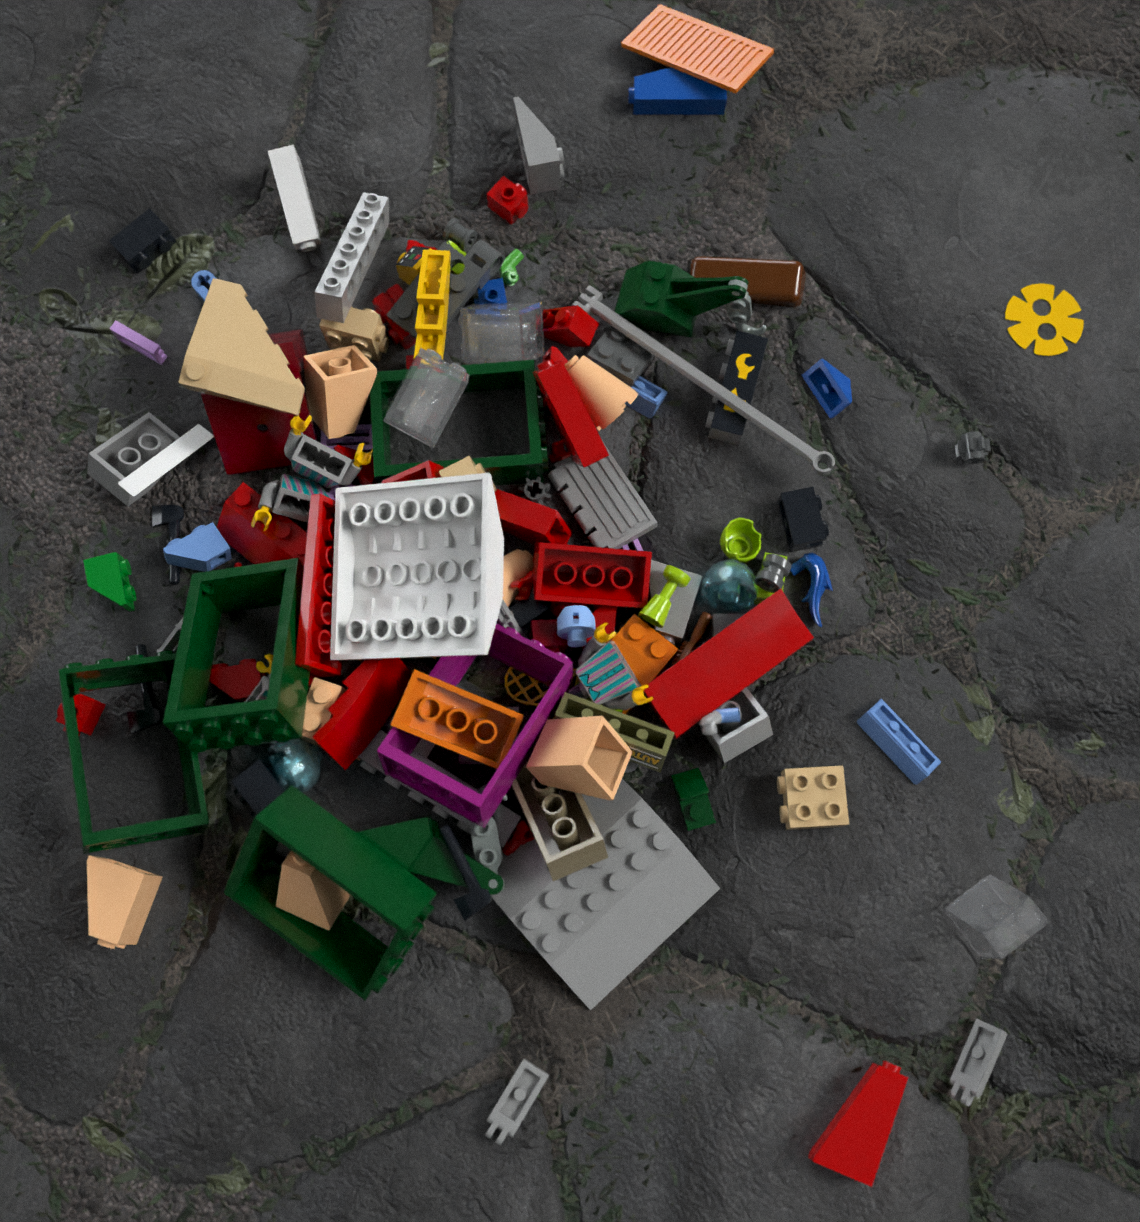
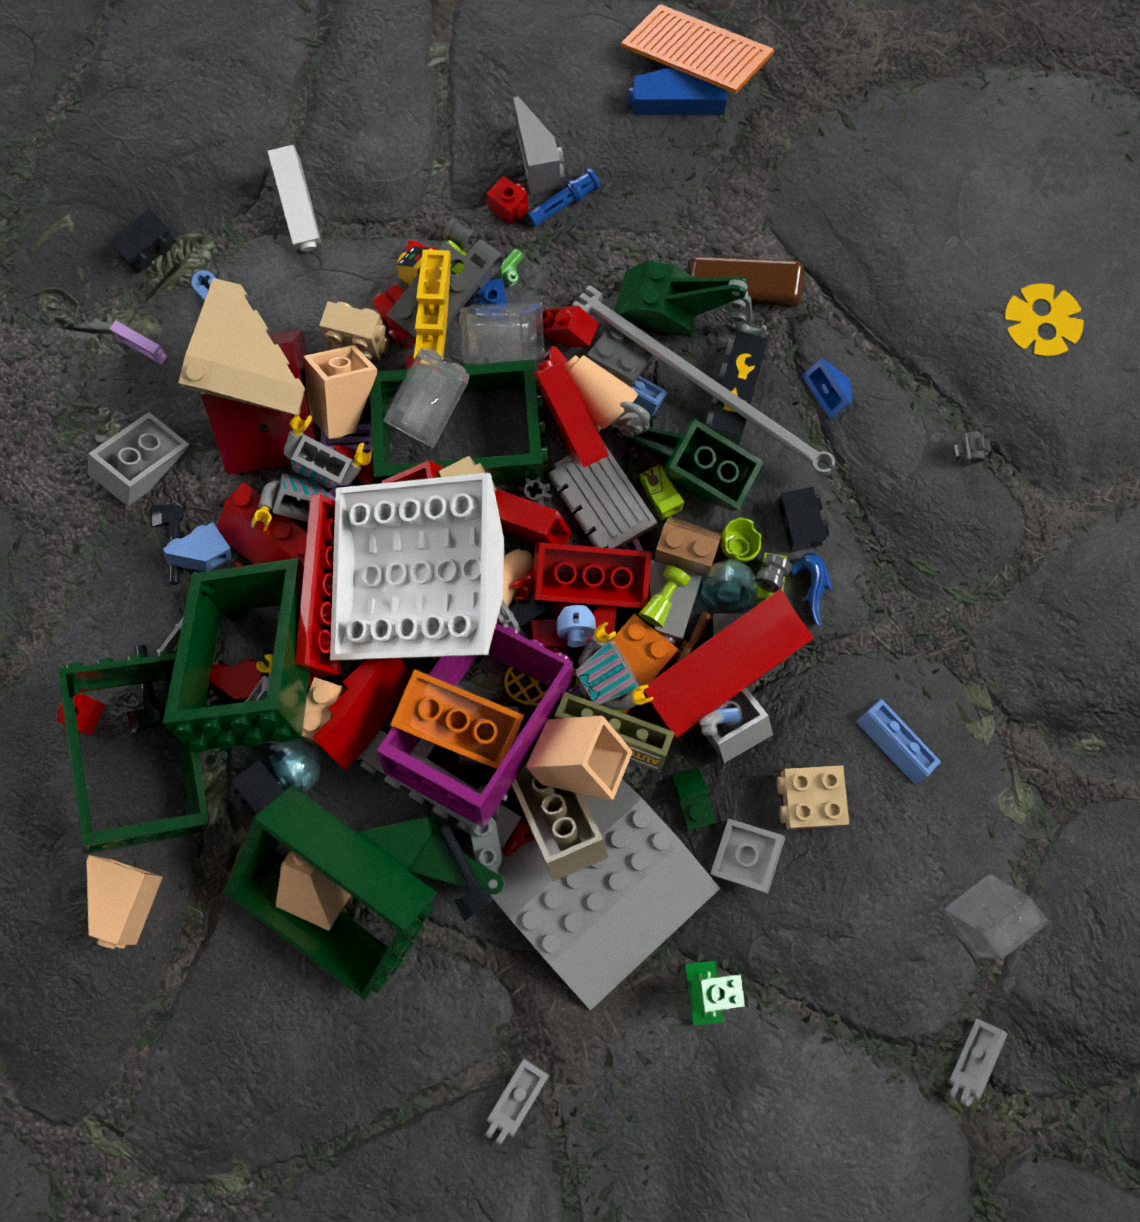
(110, 578): green slope -> none
(165, 460): white sticker -> none
(352, 258): light grey brick -> none
(558, 452): red piece -> none
(574, 192): none -> blue pin
(661, 492): none -> lime leg
(687, 546): none -> medium nougat slope
(701, 458): none -> dark green slope
(711, 993): none -> green tile
(748, 856): none -> light grey hinge
(862, 1126): red slope -> none

